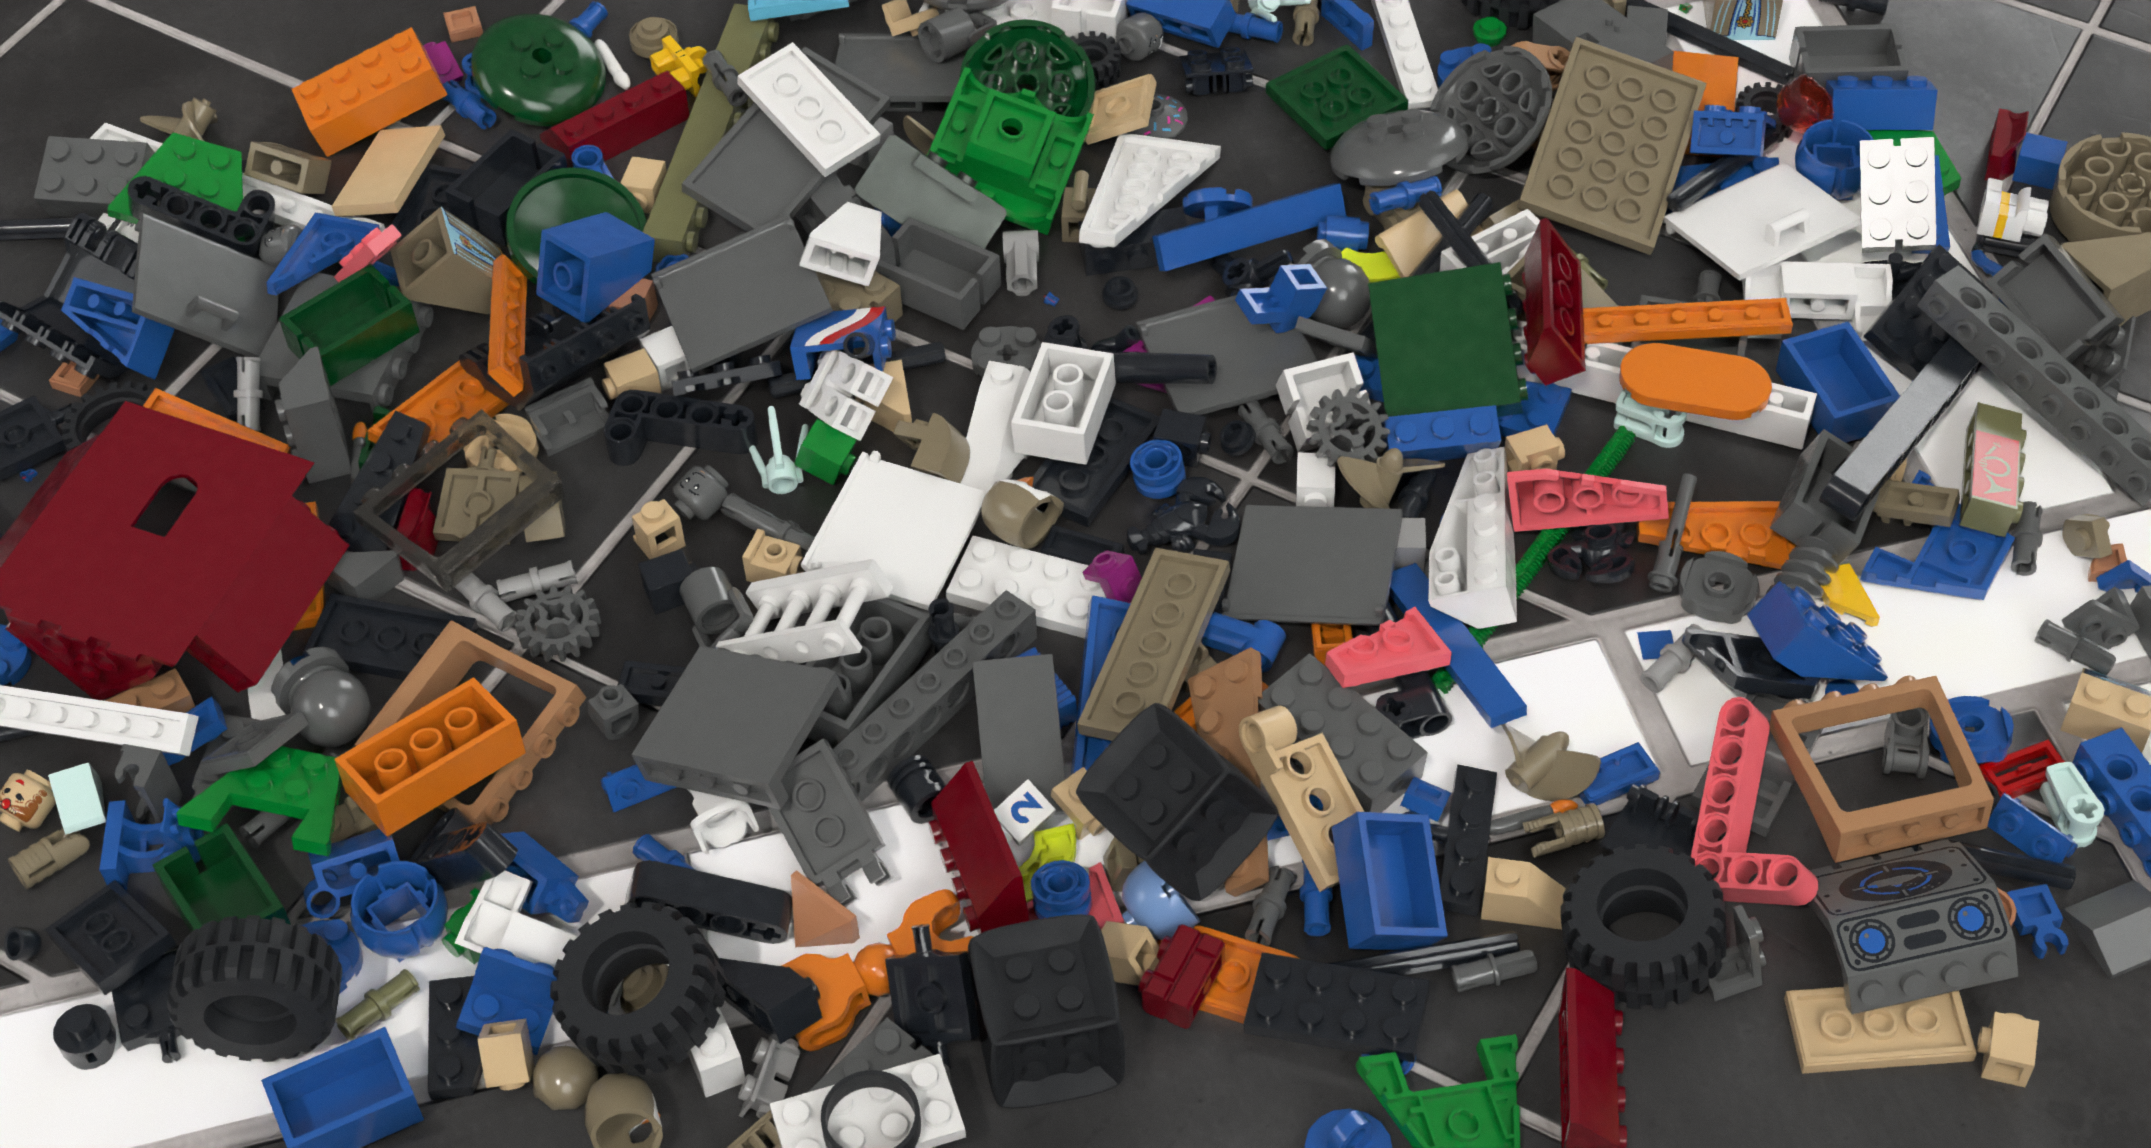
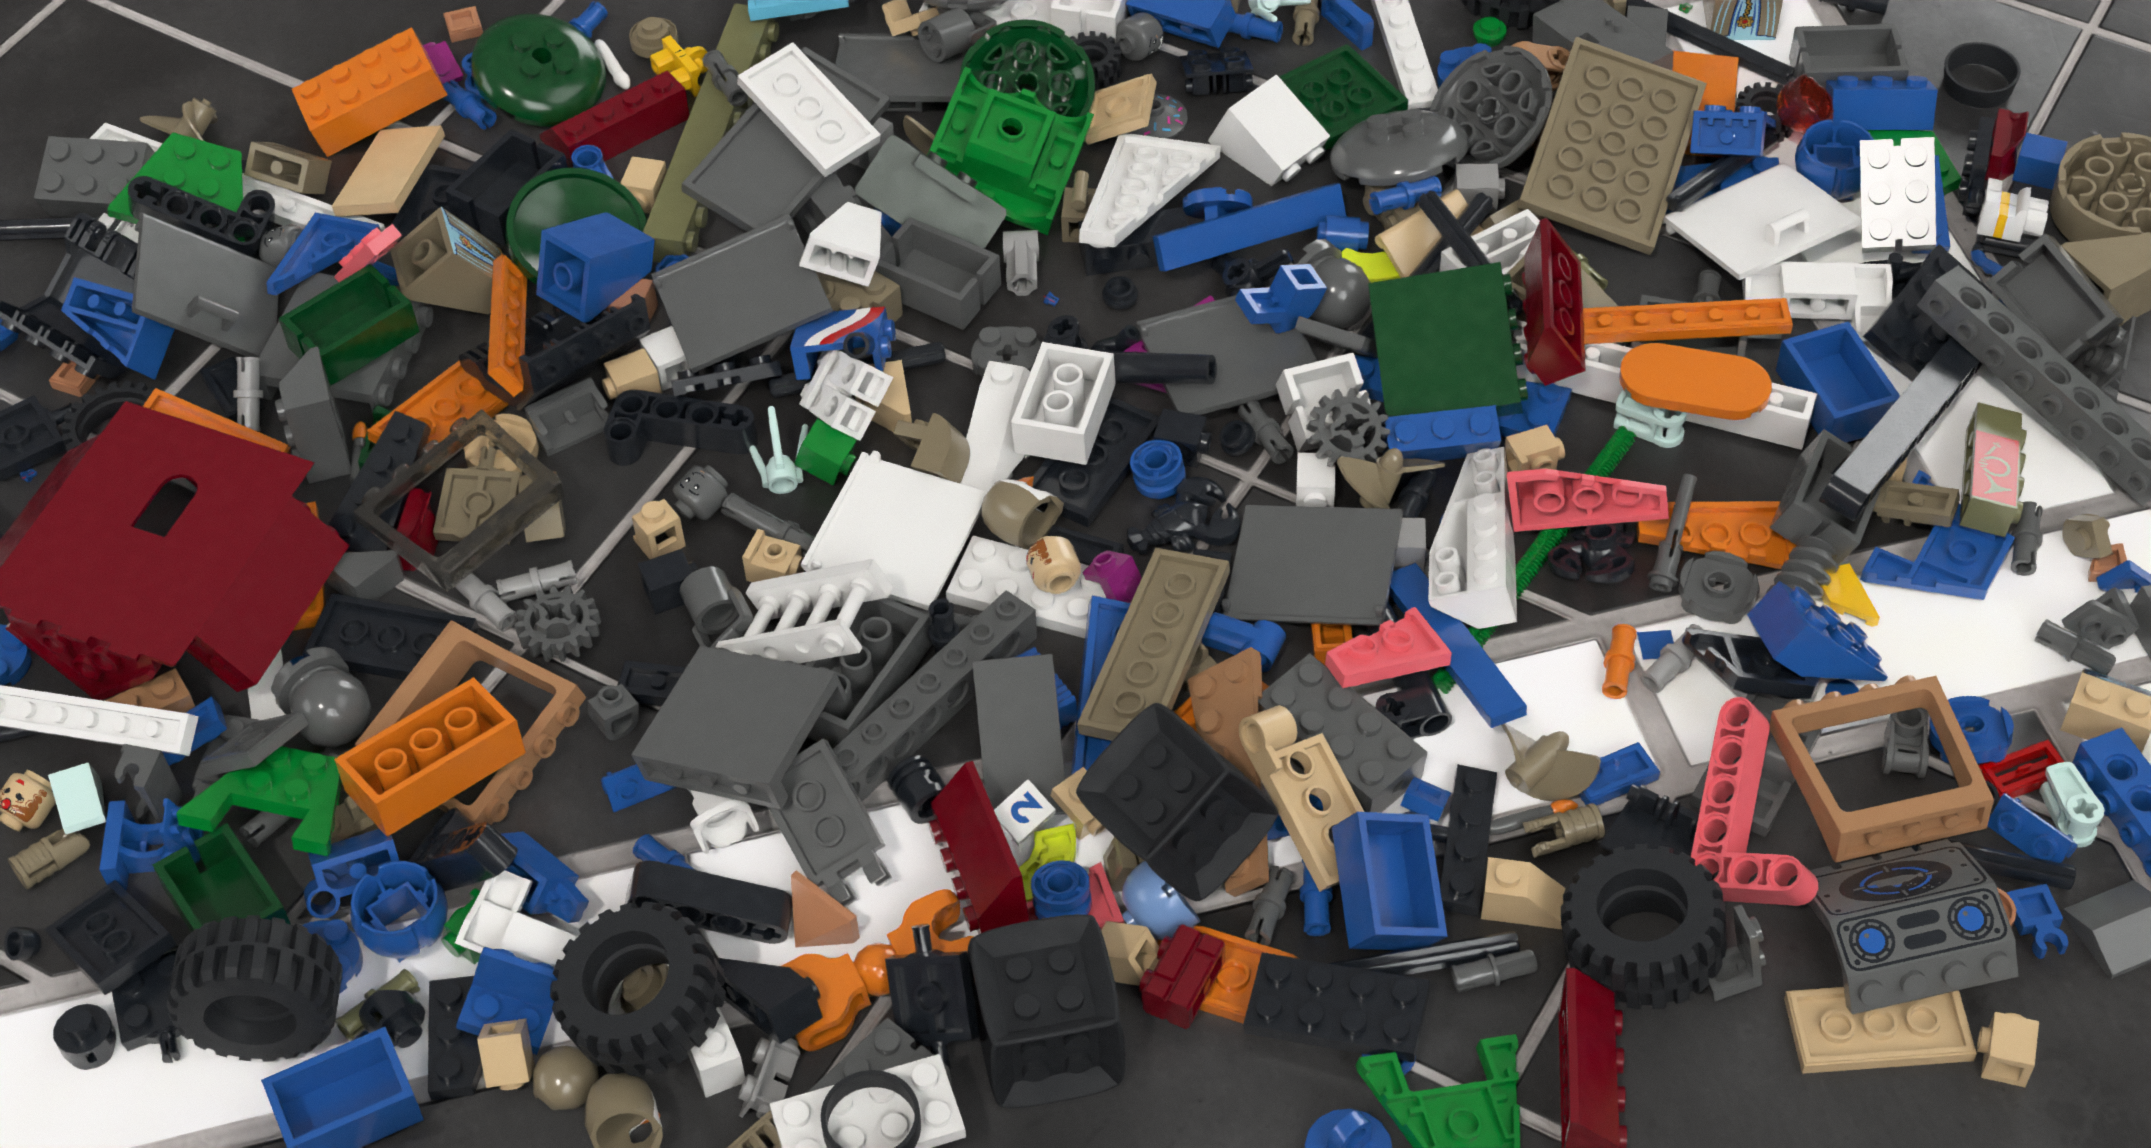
(400, 1014): none -> black piece
(1053, 564): none -> tan head
(1270, 133): none -> white slope
(1478, 178): none -> light grey brick
(1619, 661): none -> orange pin
(1975, 167): none -> black plate
(1981, 54): none -> black tyre

